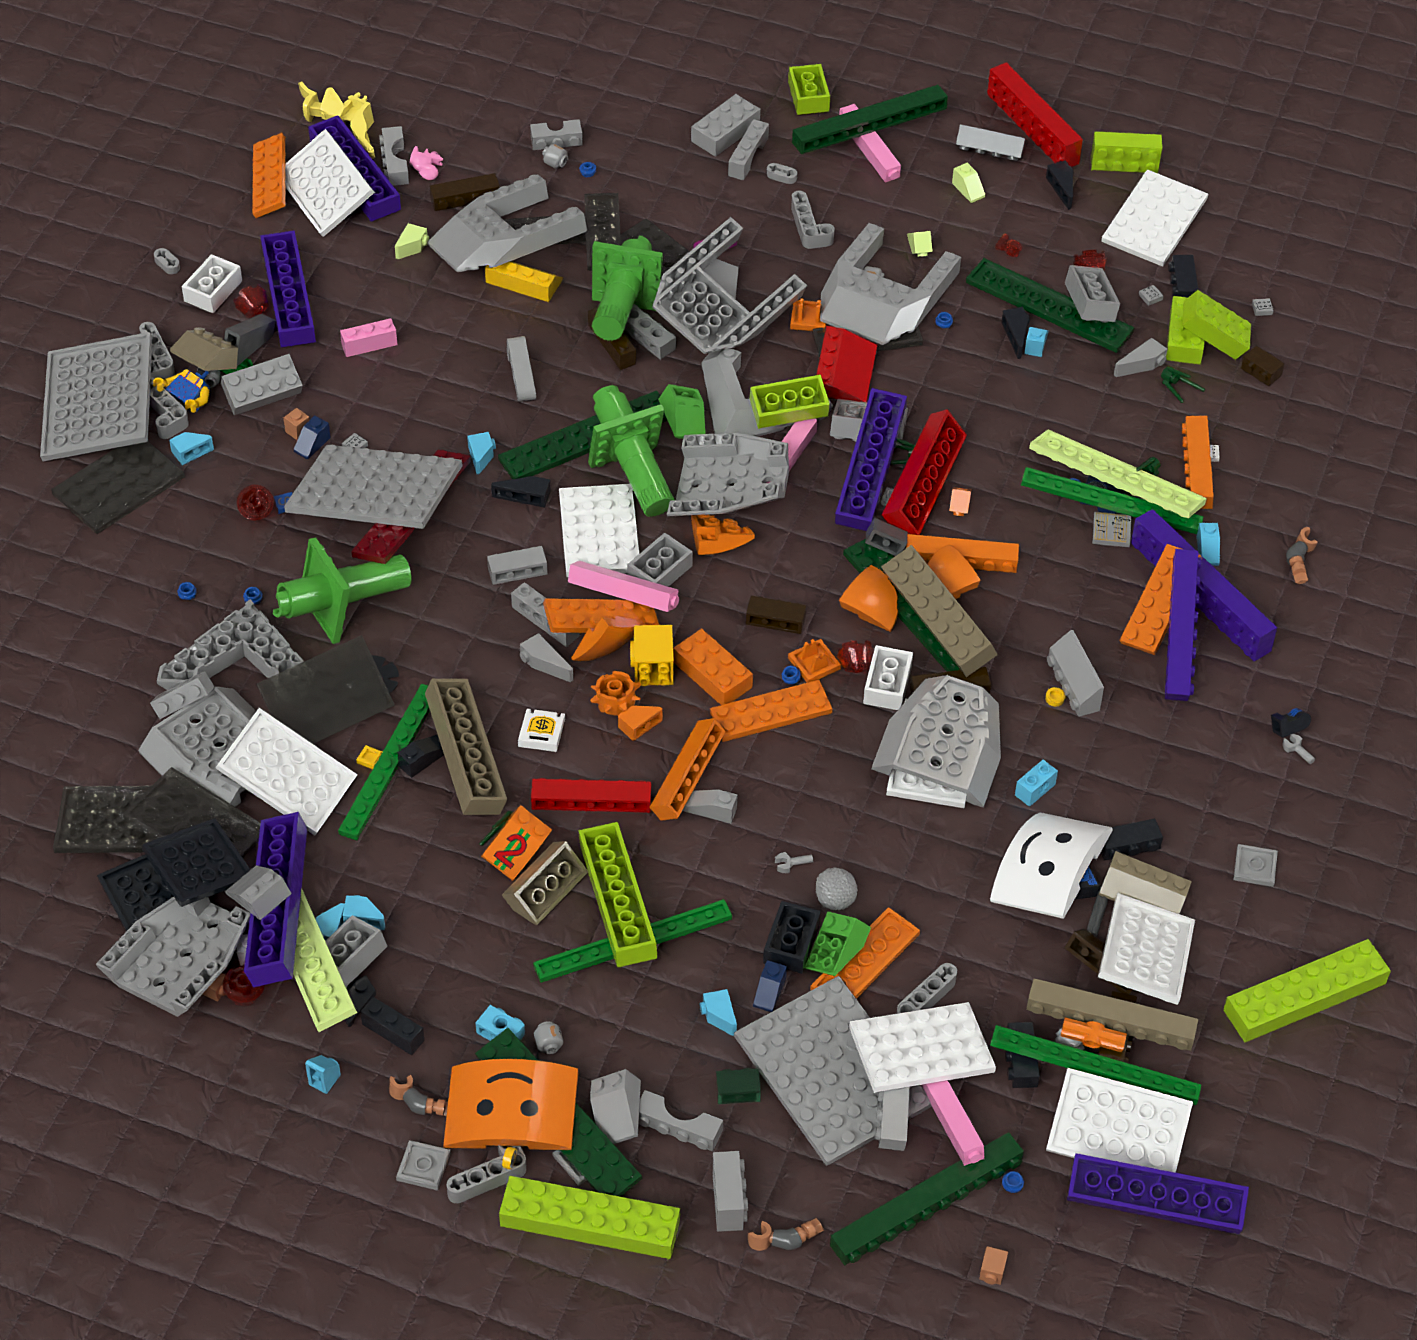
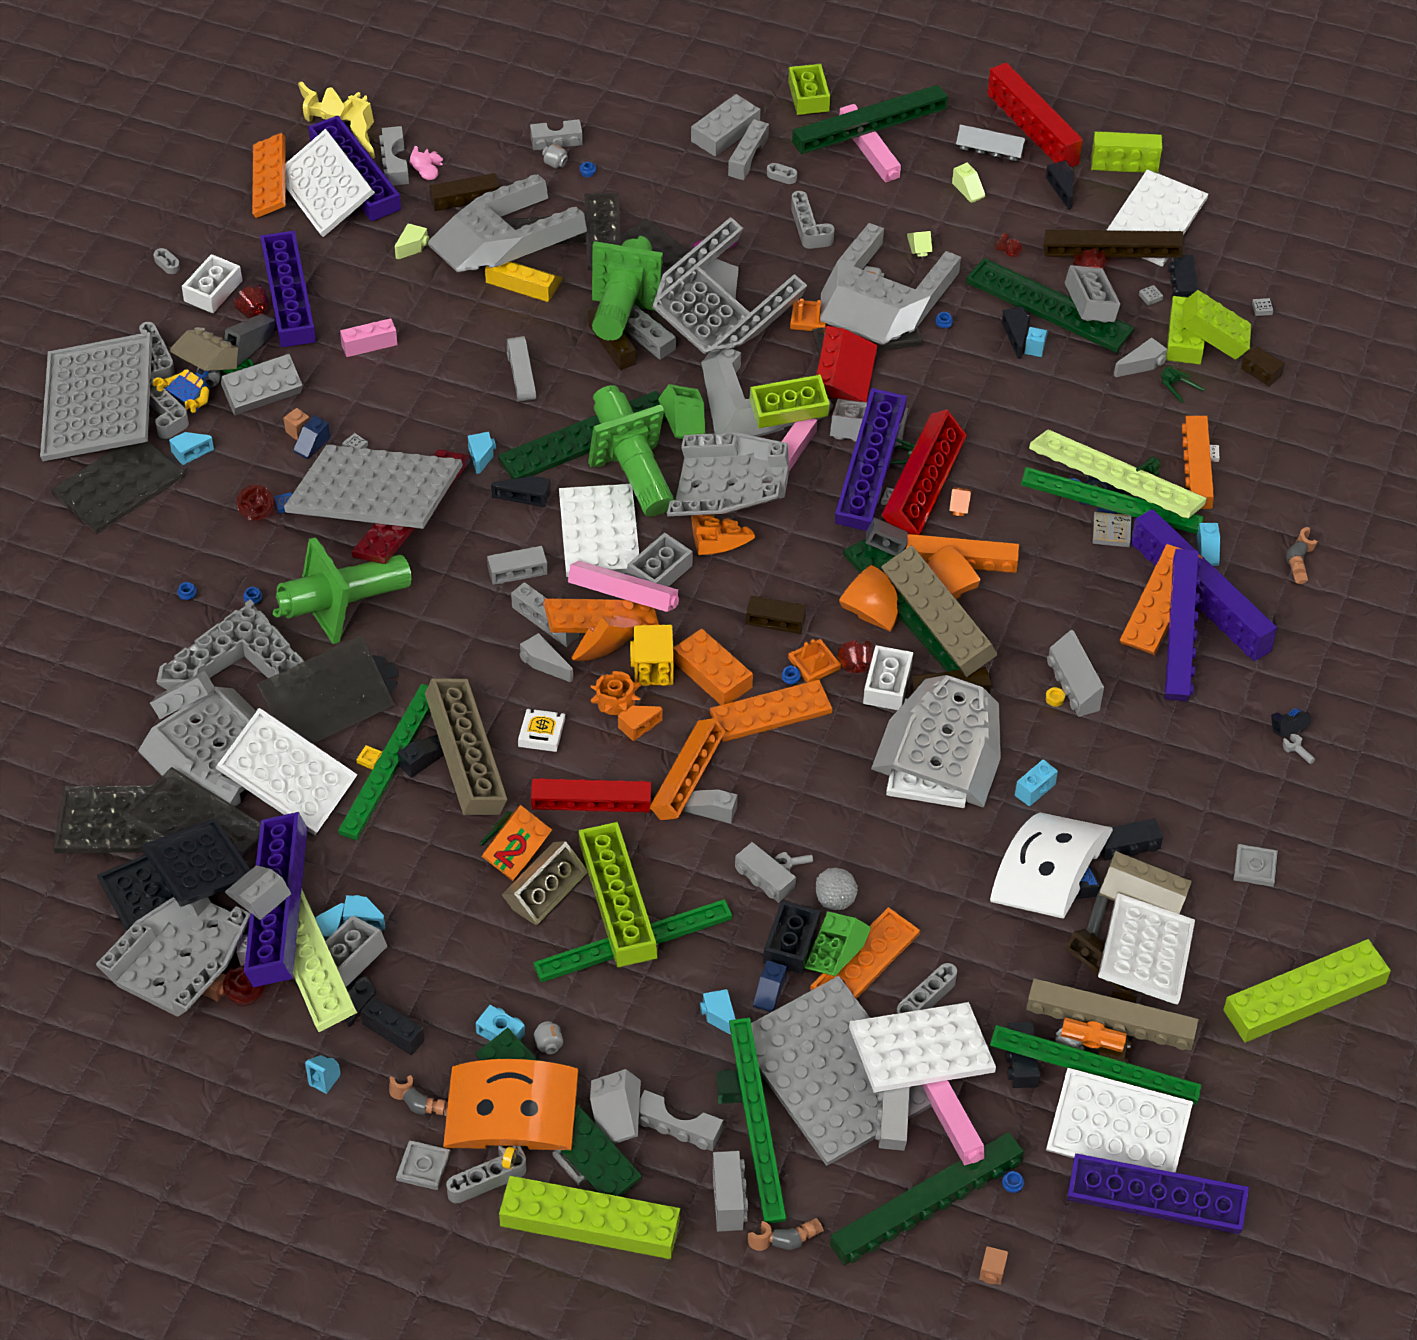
(757, 1121): none -> green plate
(765, 872): none -> light grey brick
(1114, 243): none -> dark brown brick

